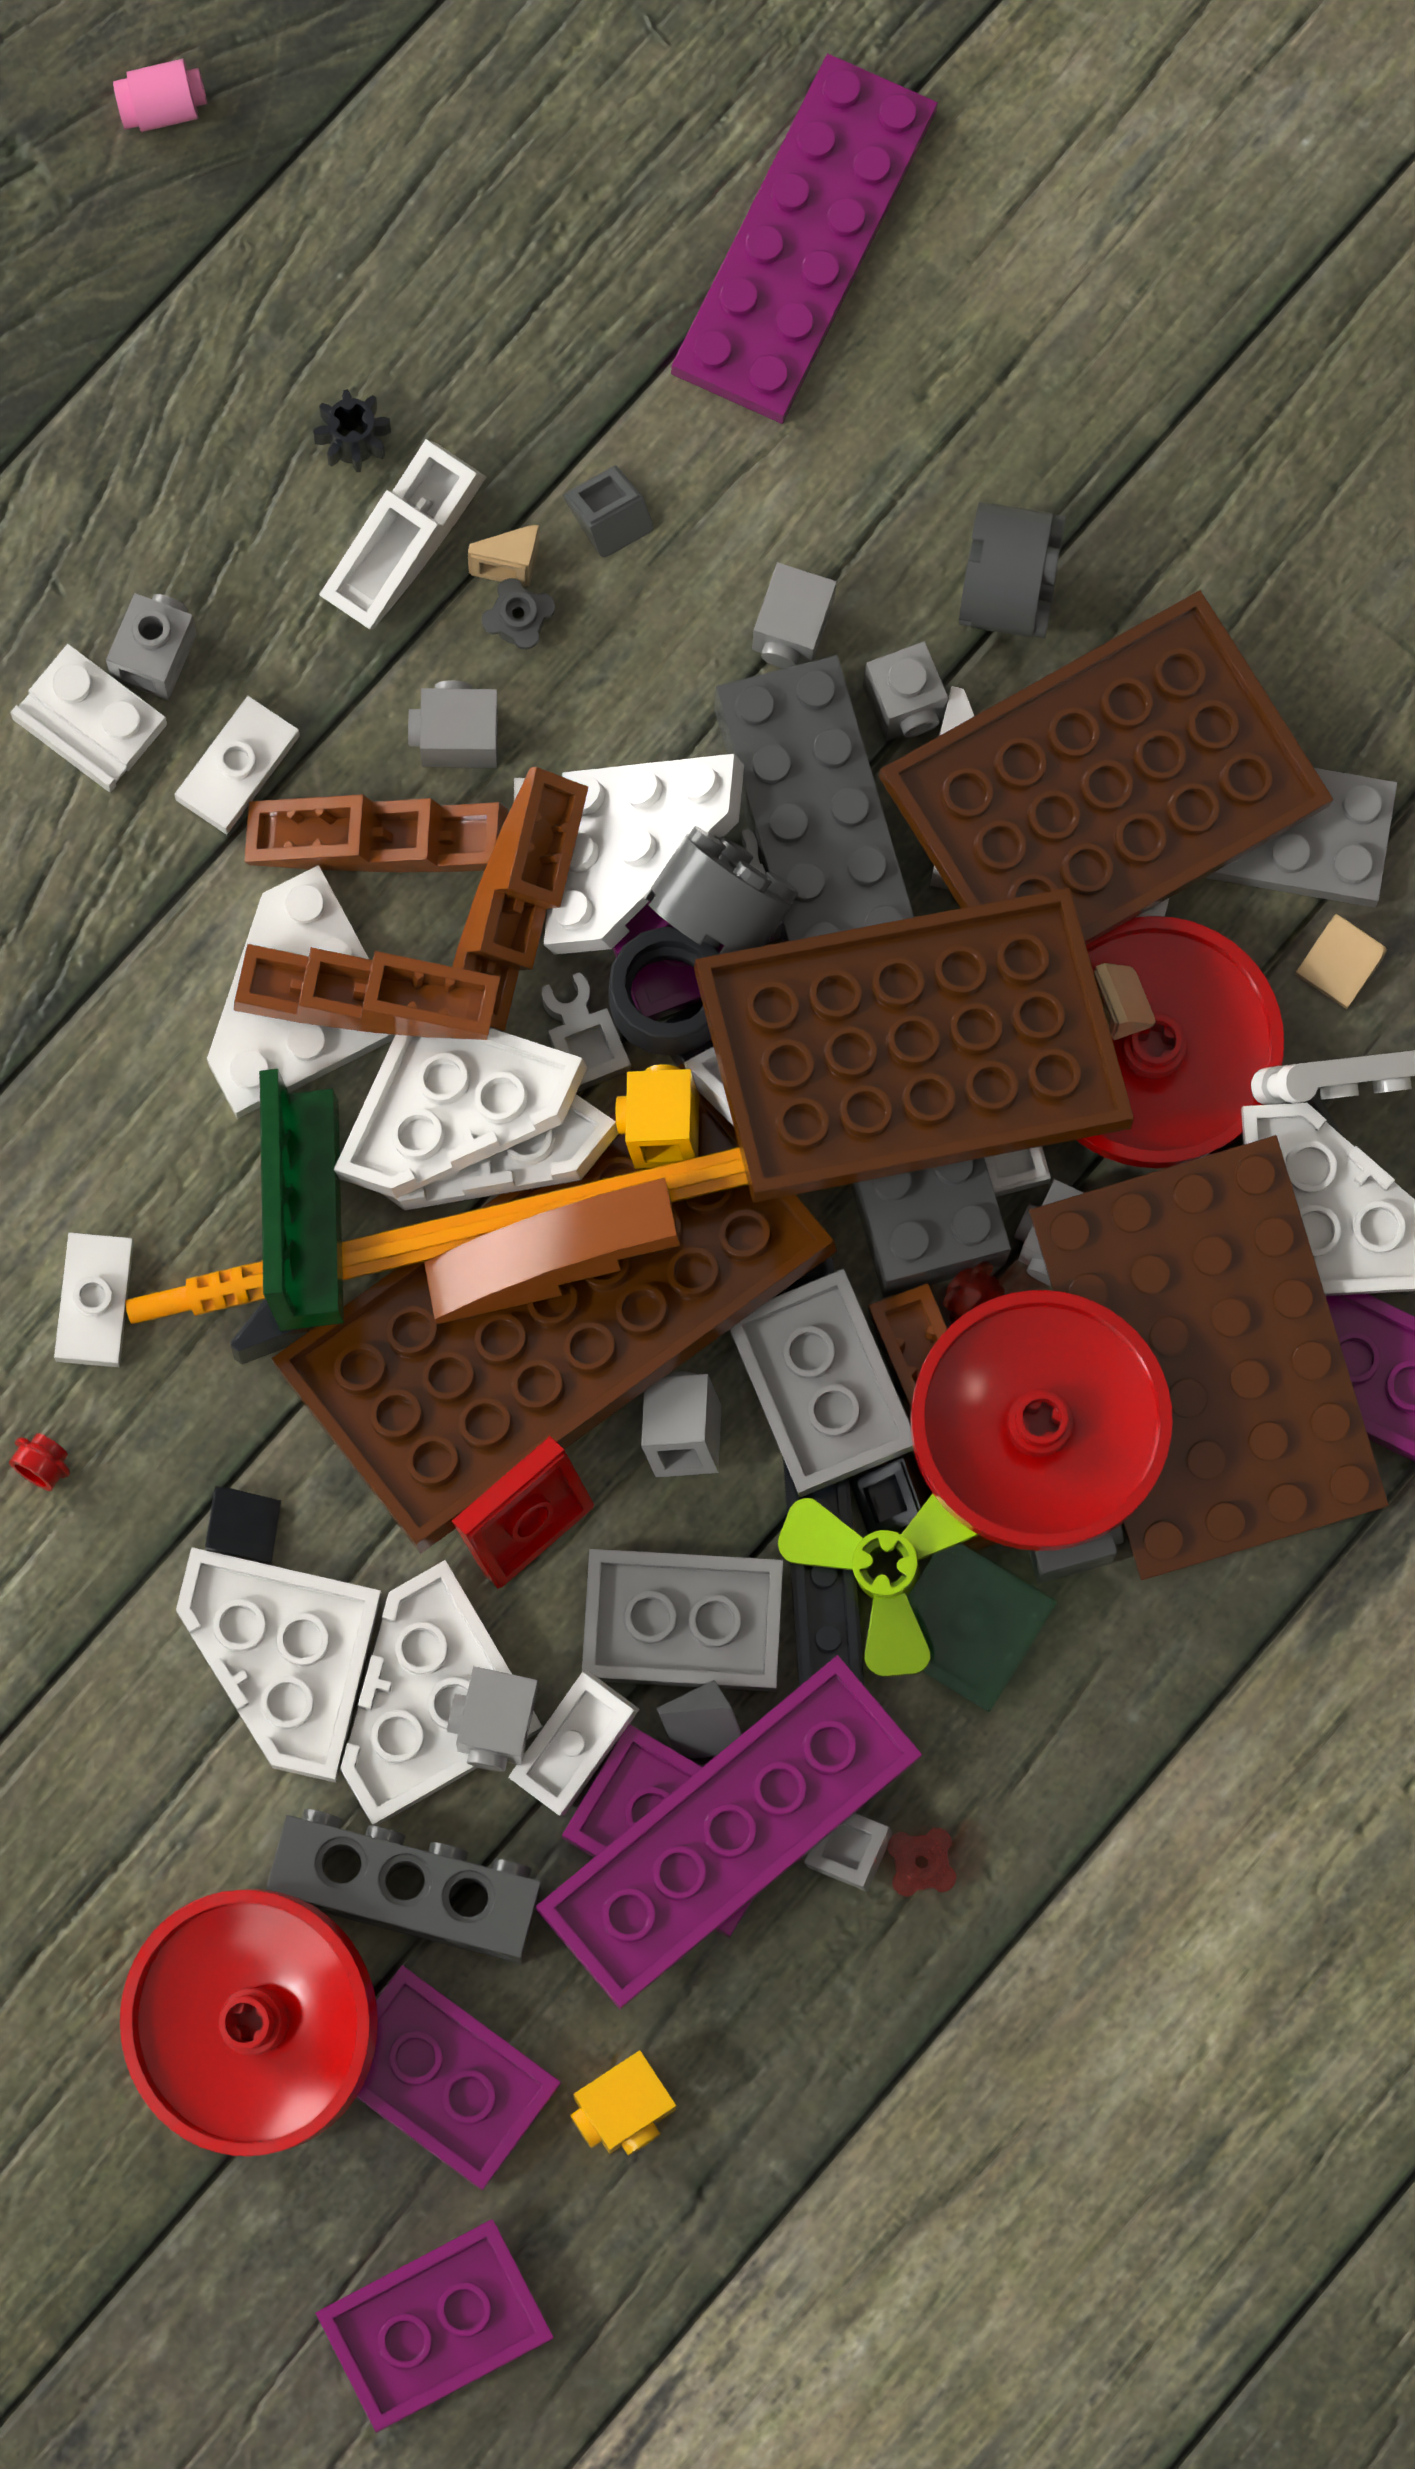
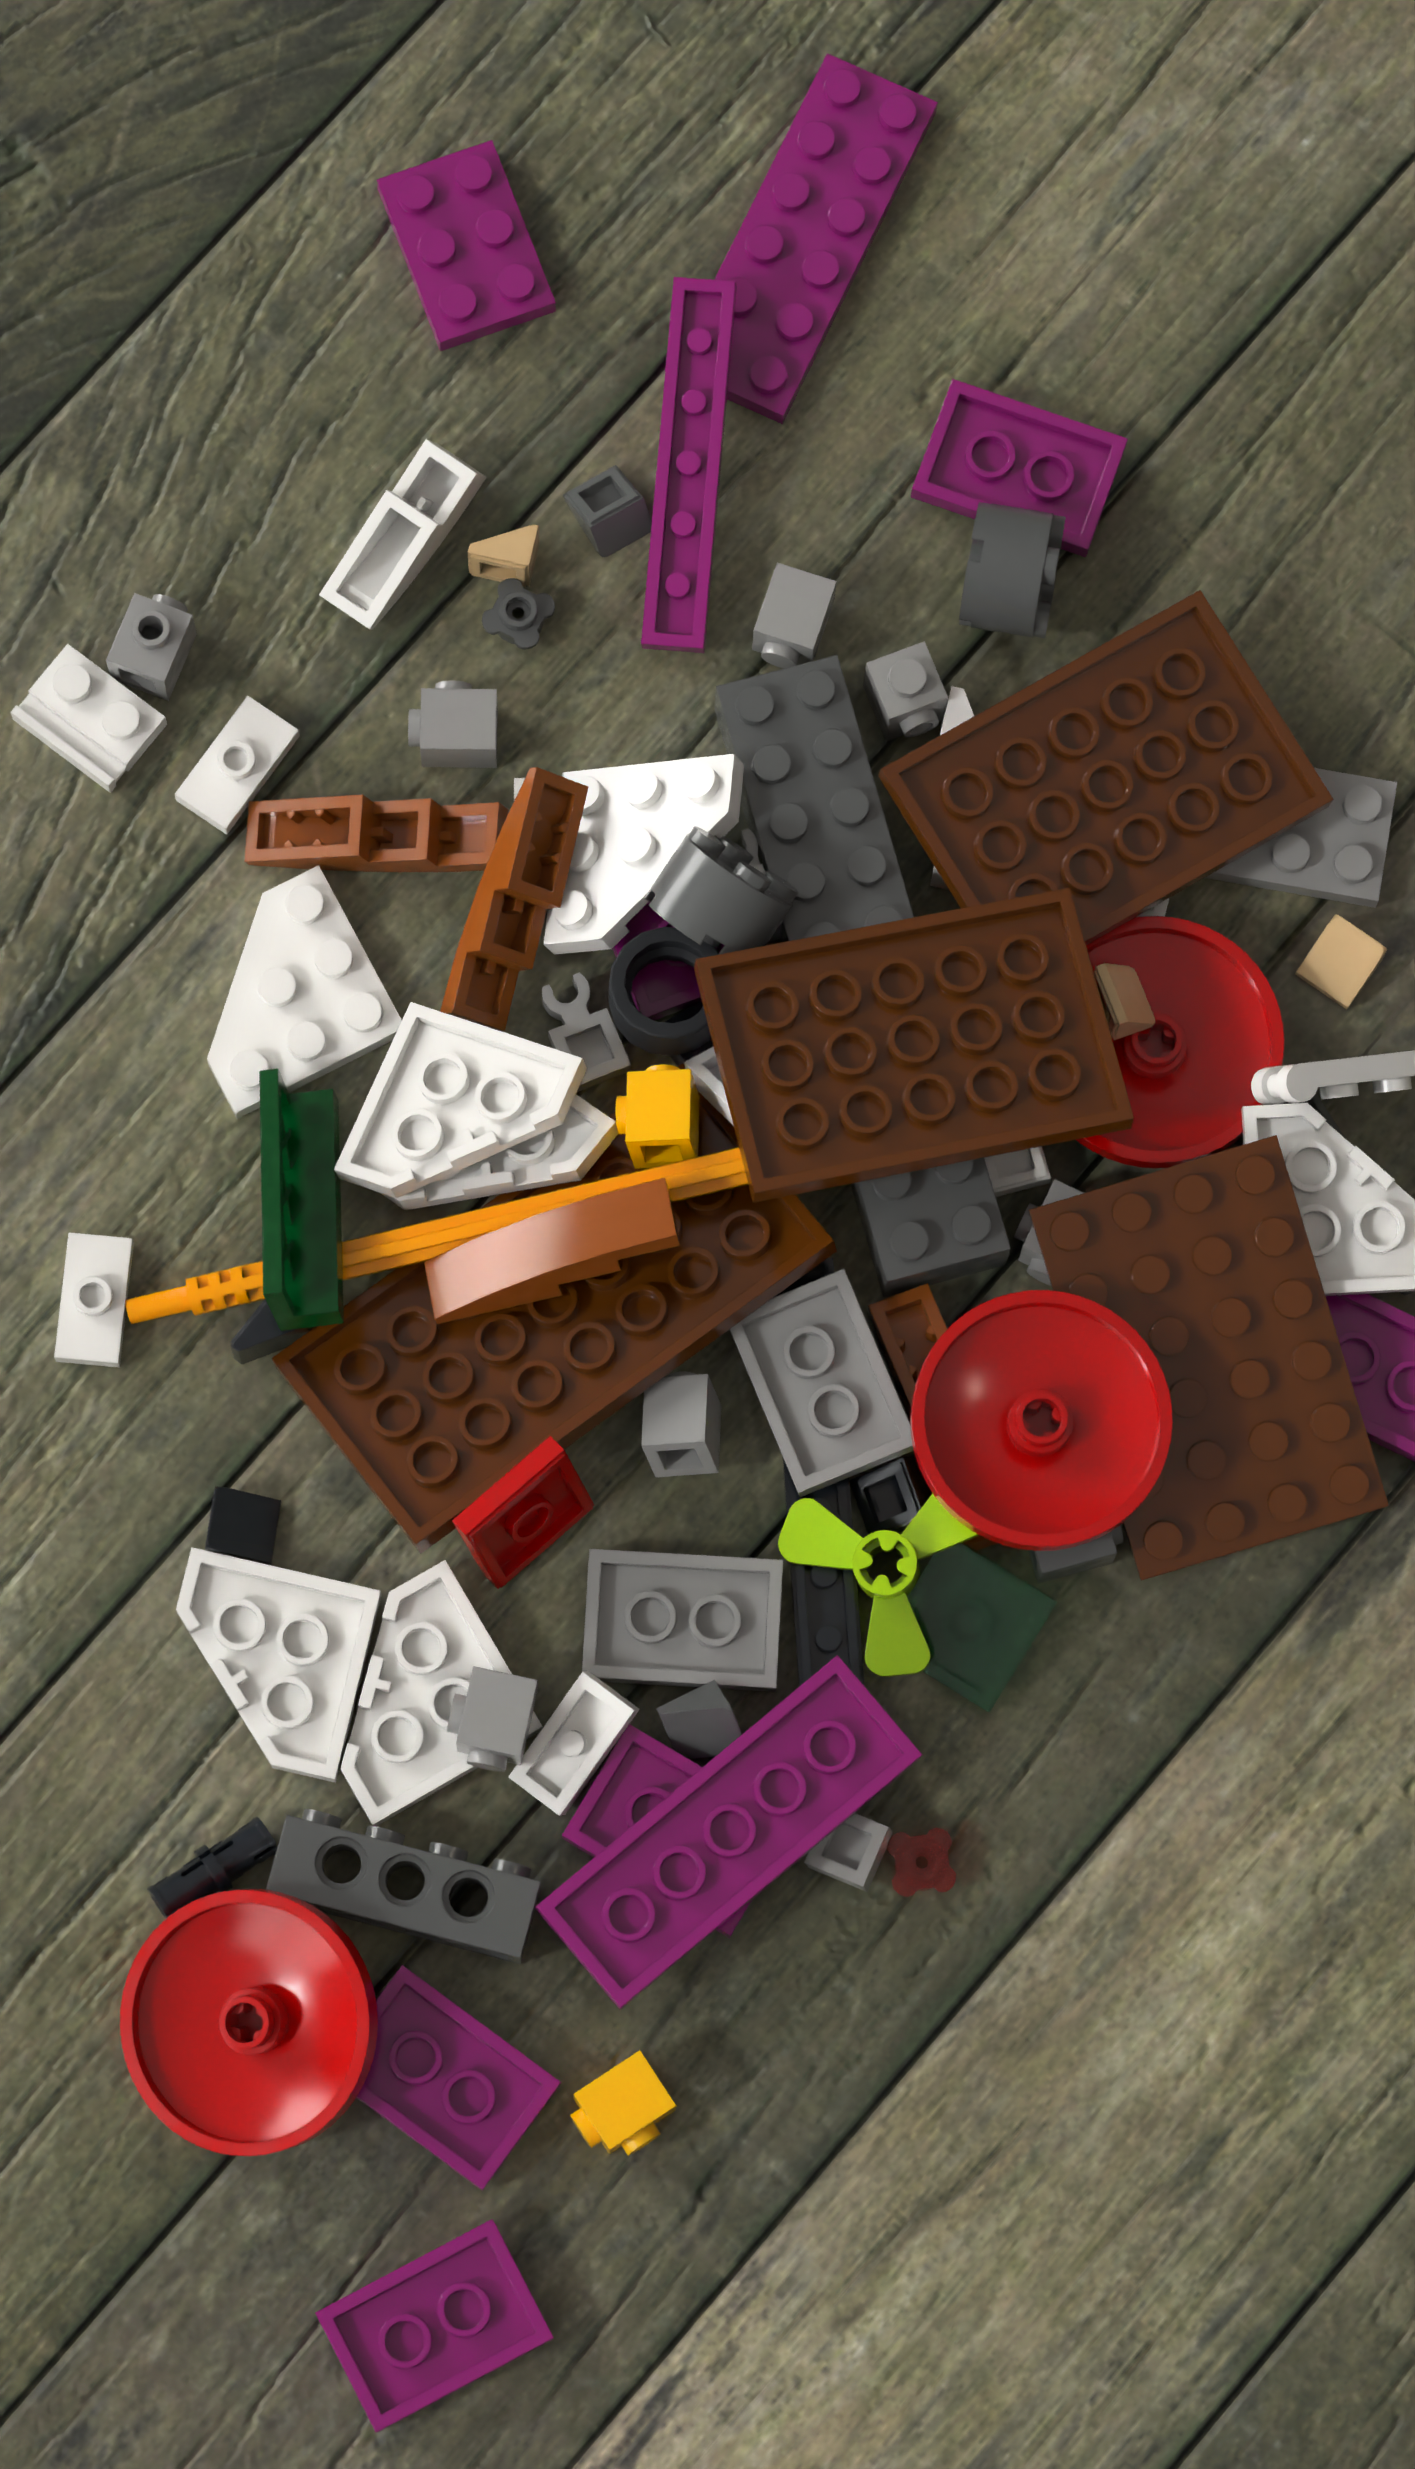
(40, 1461): red plate -> none
(159, 95): bright pink brick -> none
(214, 1867): none -> black pin
(349, 414): black gear -> none
(367, 995): dark orange slope -> none
(466, 245): none -> magenta plate
(689, 465): none -> magenta plate
(971, 1289): clear red plate -> none
(1019, 458): none -> magenta plate

